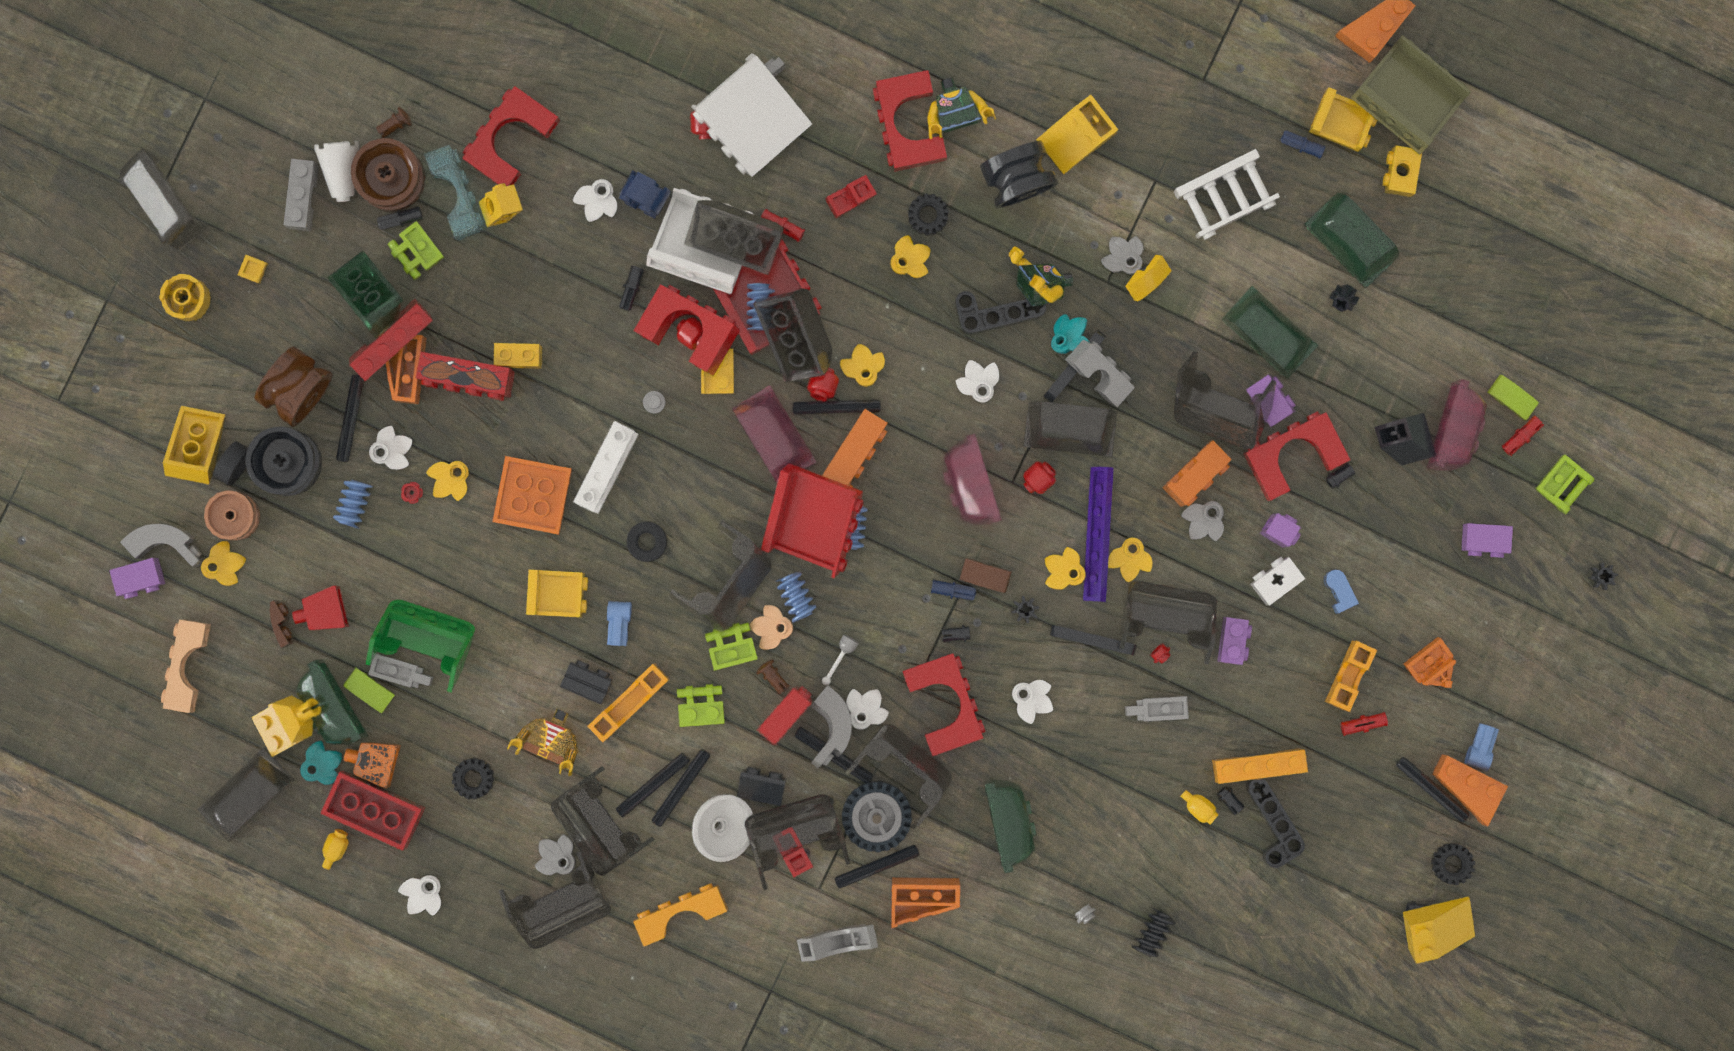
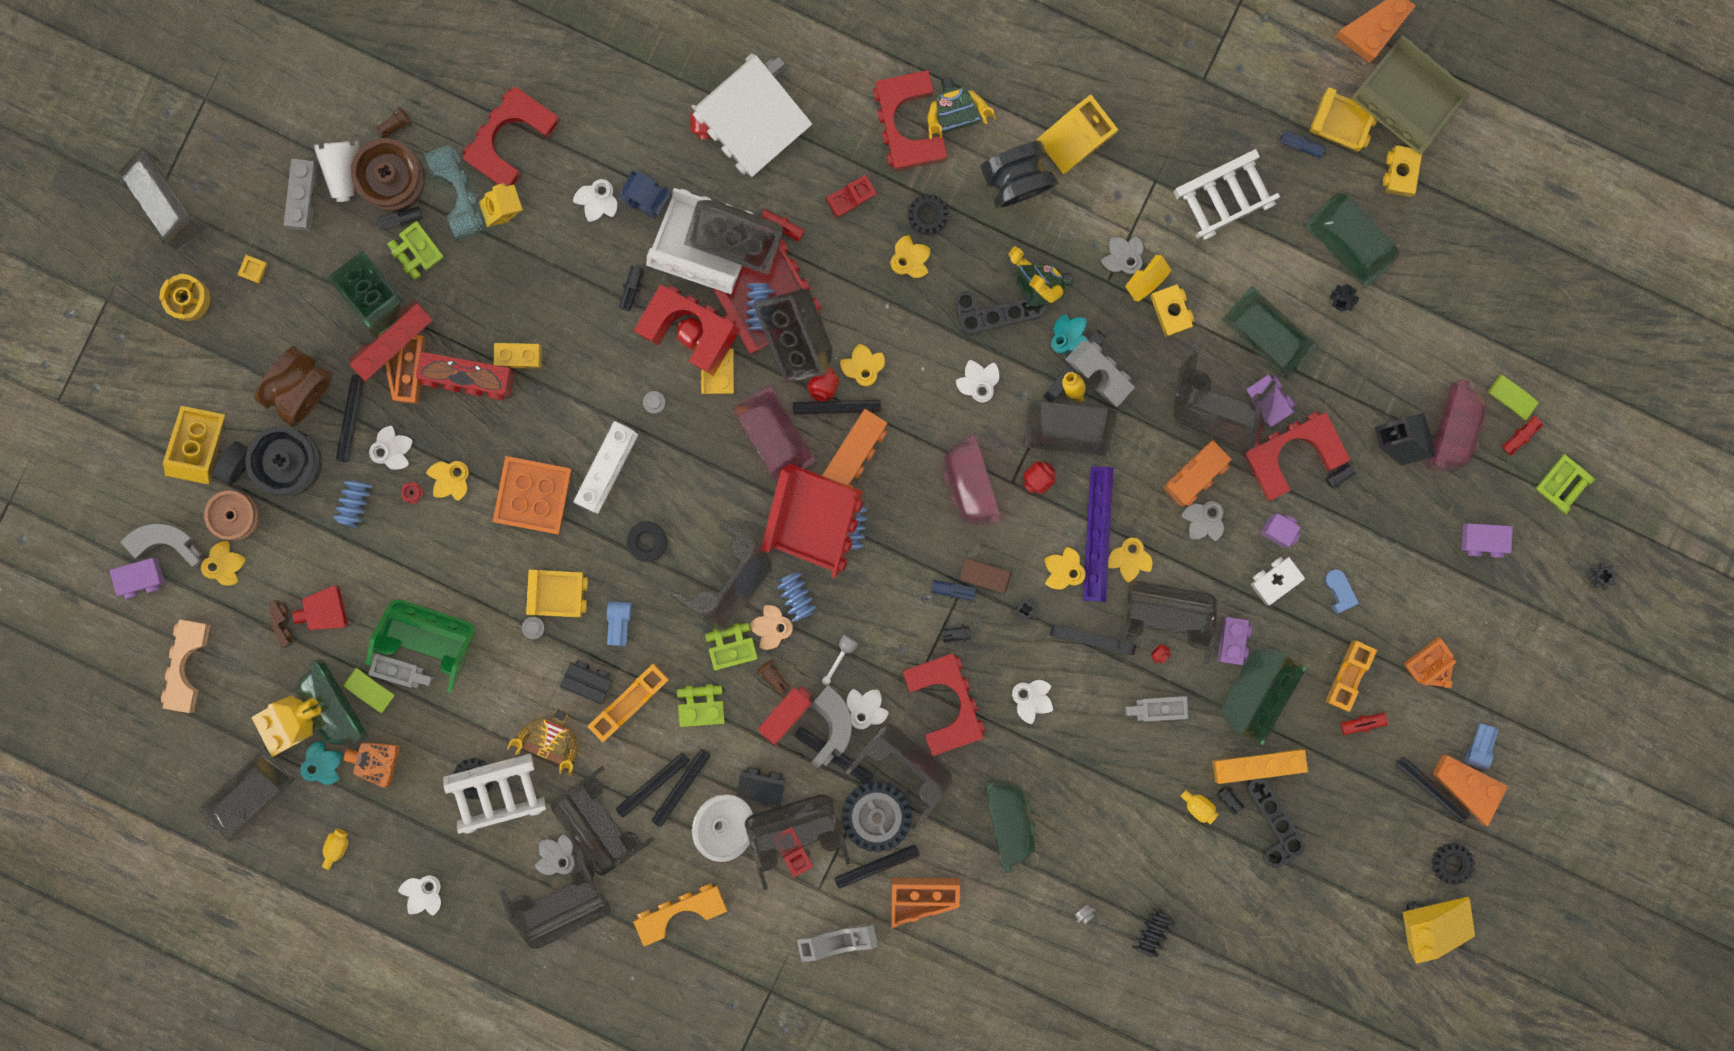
(373, 810): red brick -> none
(500, 772): none -> white fence
(533, 627): none -> light grey plate
(1074, 386): none -> yellow plant
(1172, 324): none -> yellow brick
(1261, 693): none -> clear green windscreen

